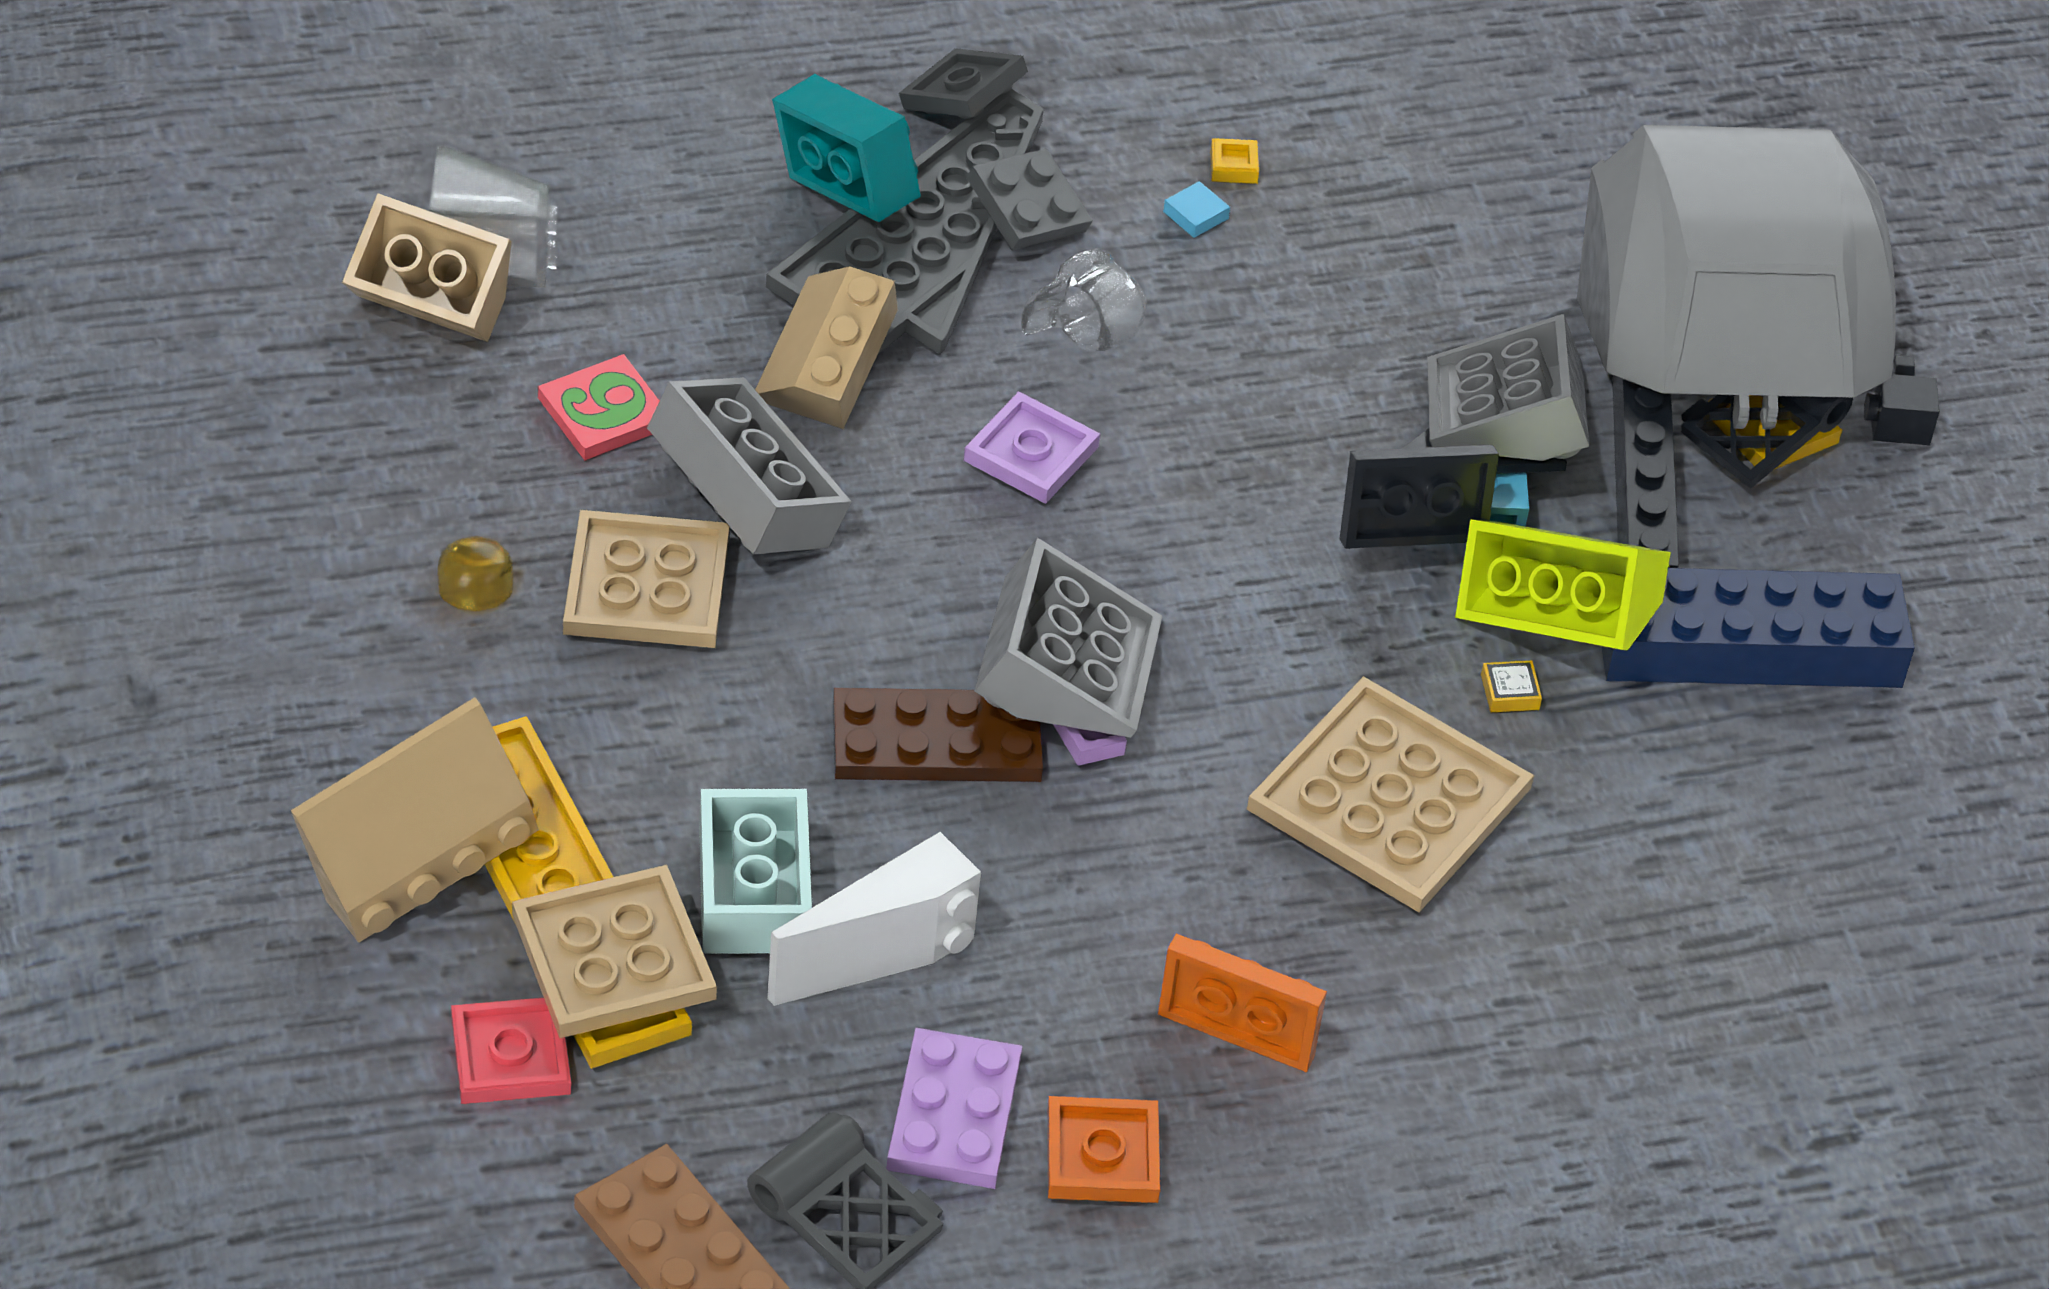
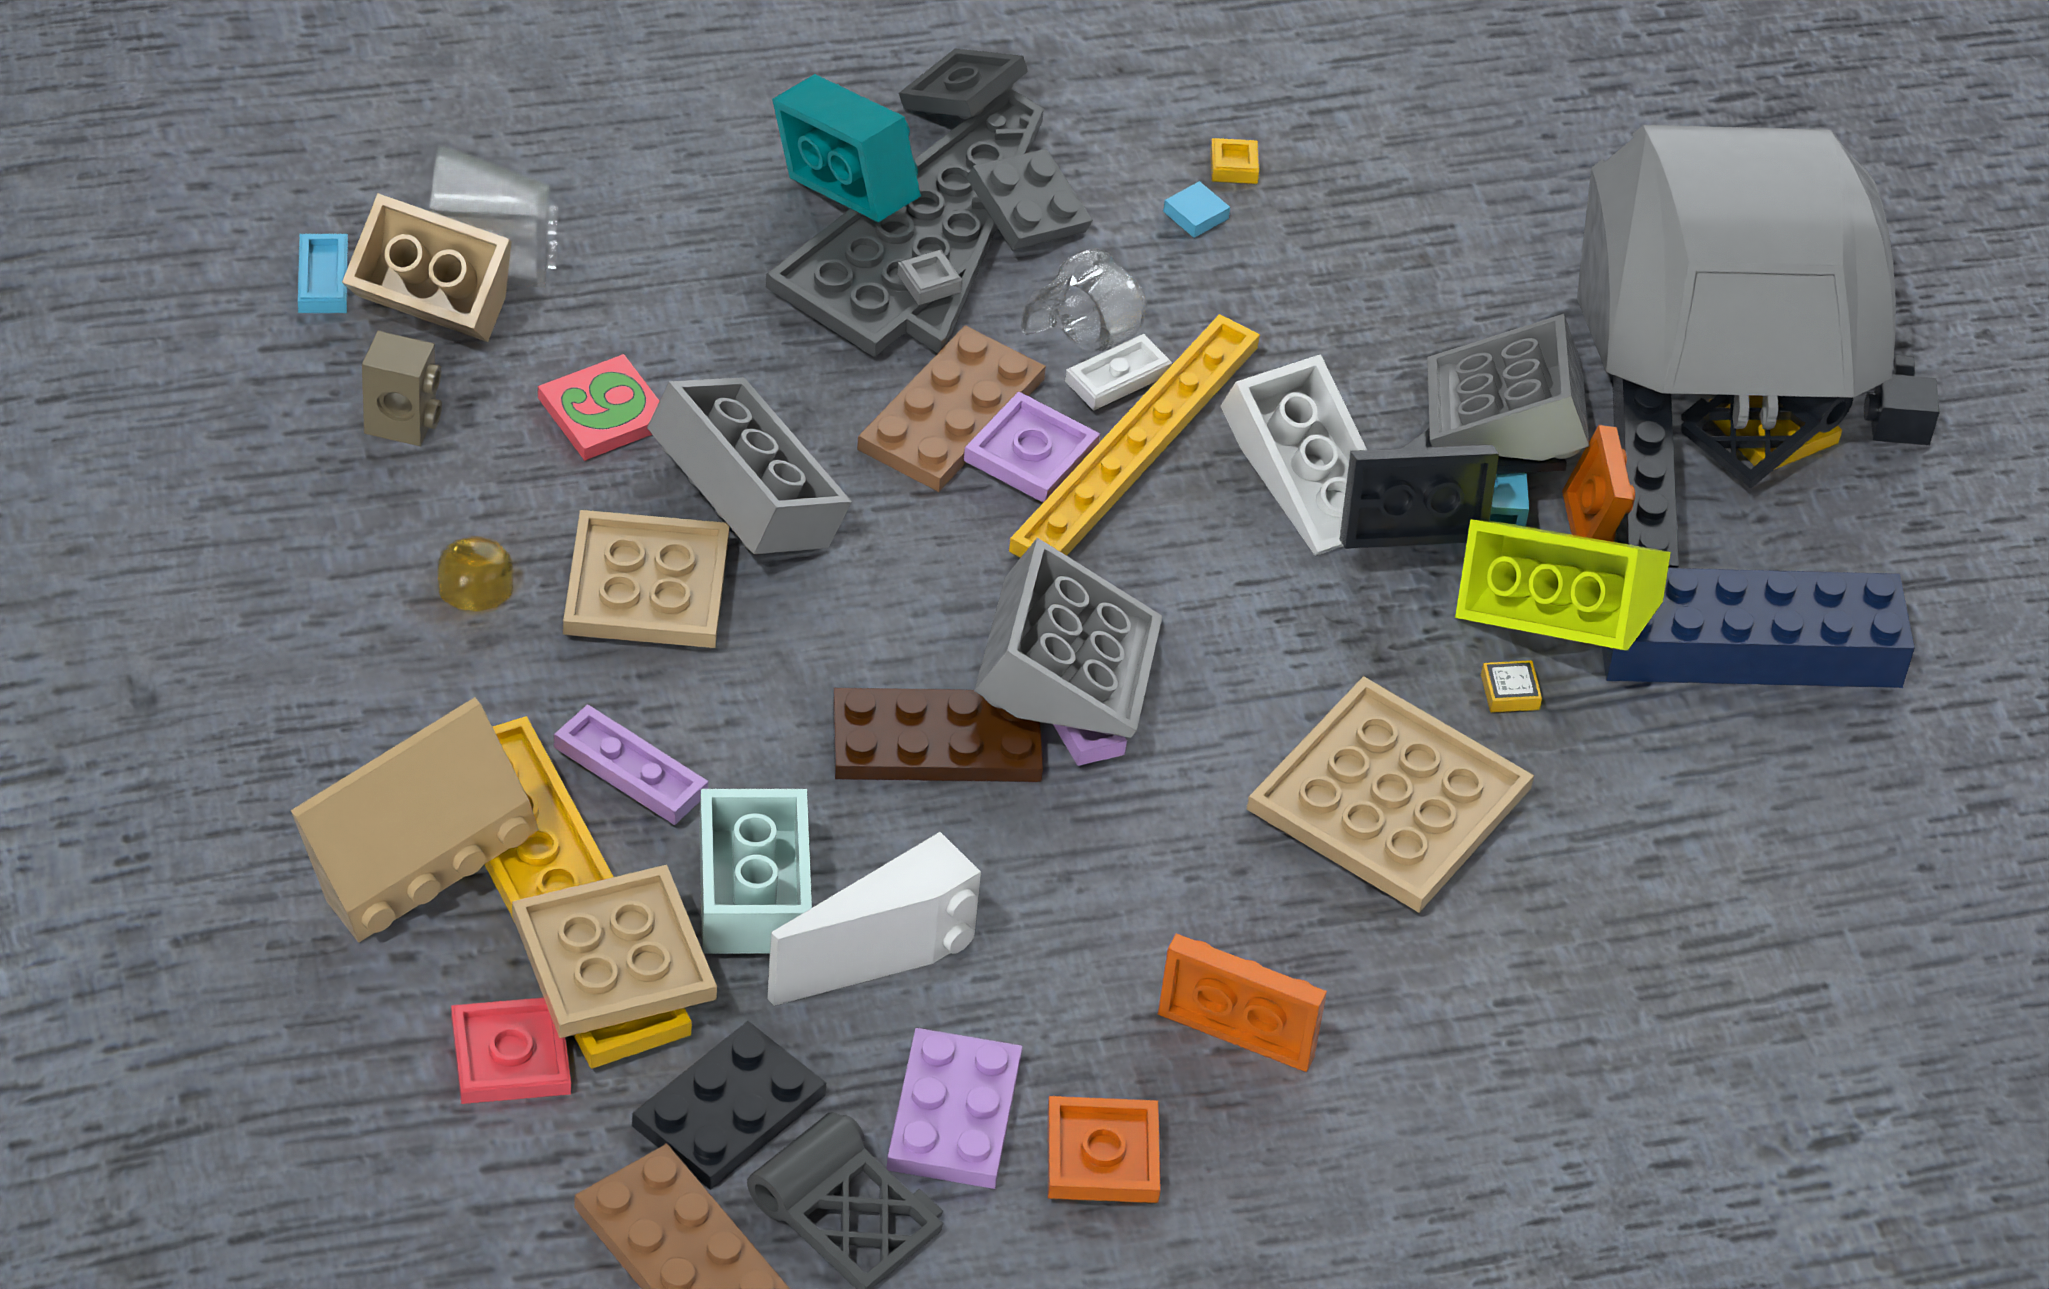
(321, 273): none -> medium azure tile
(400, 388): none -> dark tan brick
(630, 764): none -> lavender plate
(729, 1104): none -> black plate
(829, 344): tan slope -> none
(929, 277): none -> light grey tile
(947, 406): none -> medium nougat plate
(1117, 372): none -> white plate
(1138, 438): none -> yellow plate
(1298, 443): none -> white slope
(1599, 488): none -> orange plate

